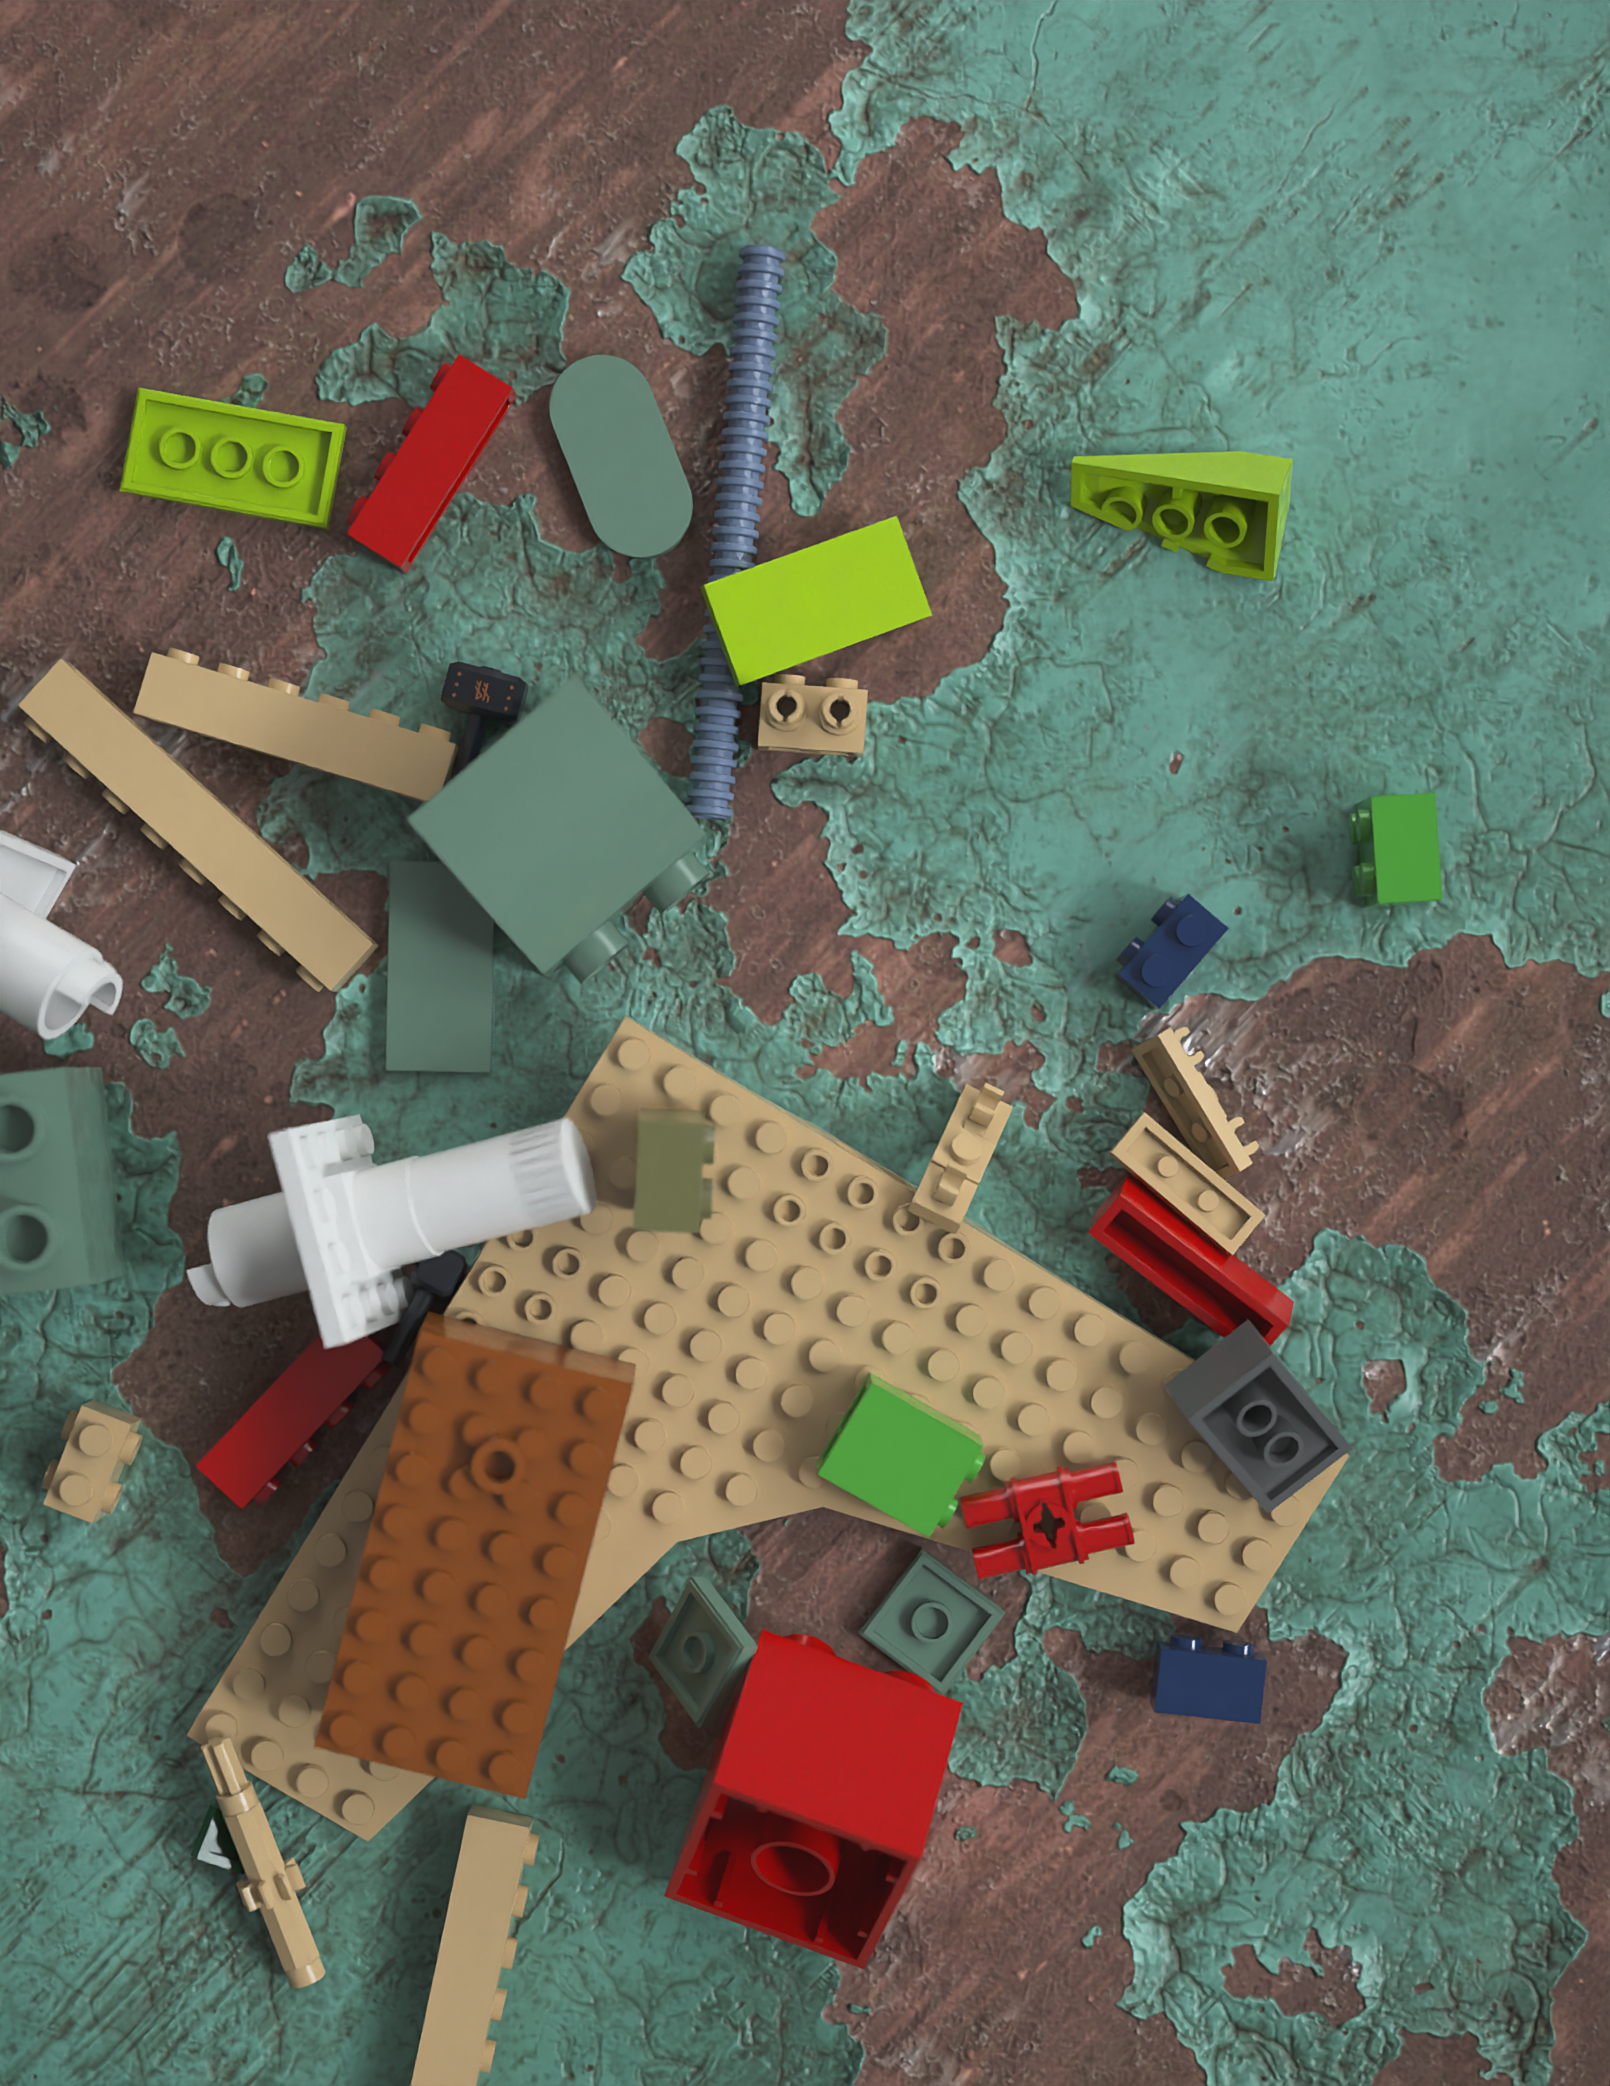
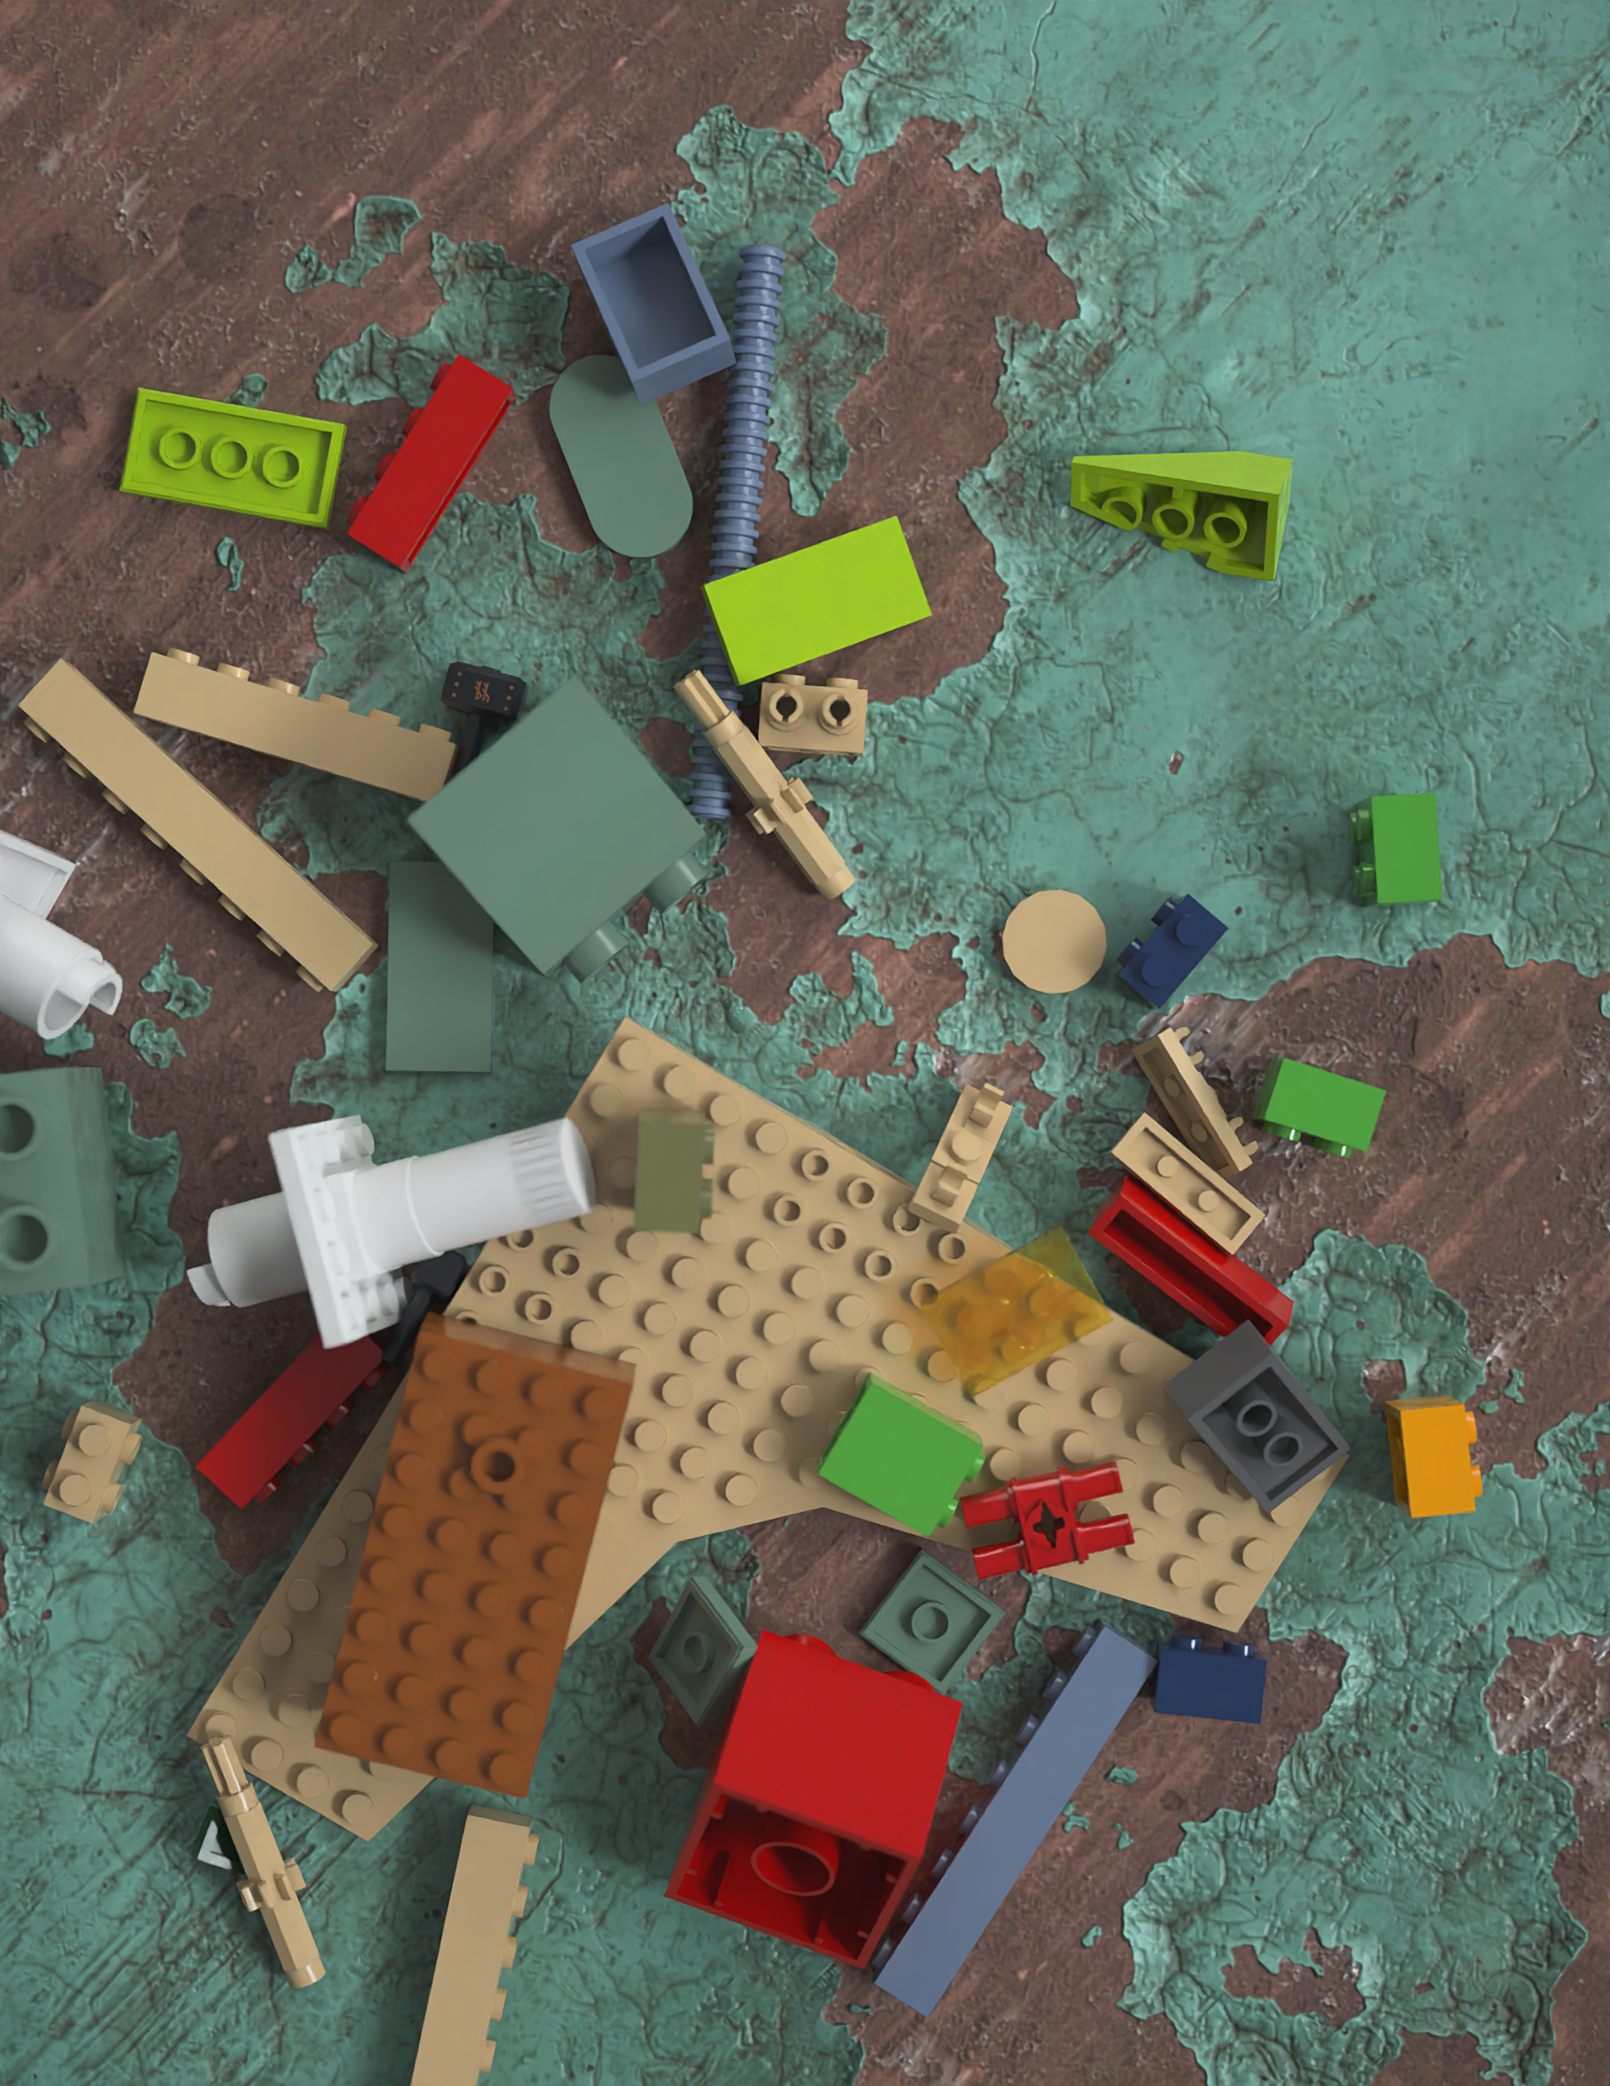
(654, 304): none -> sand blue piece
(776, 801): none -> tan piece
(1013, 1817): none -> sand blue brick
(1016, 1311): none -> clear yellow plate
(1054, 941): none -> tan tile
(1319, 1105): none -> bright green brick
(1432, 1456): none -> light orange brick

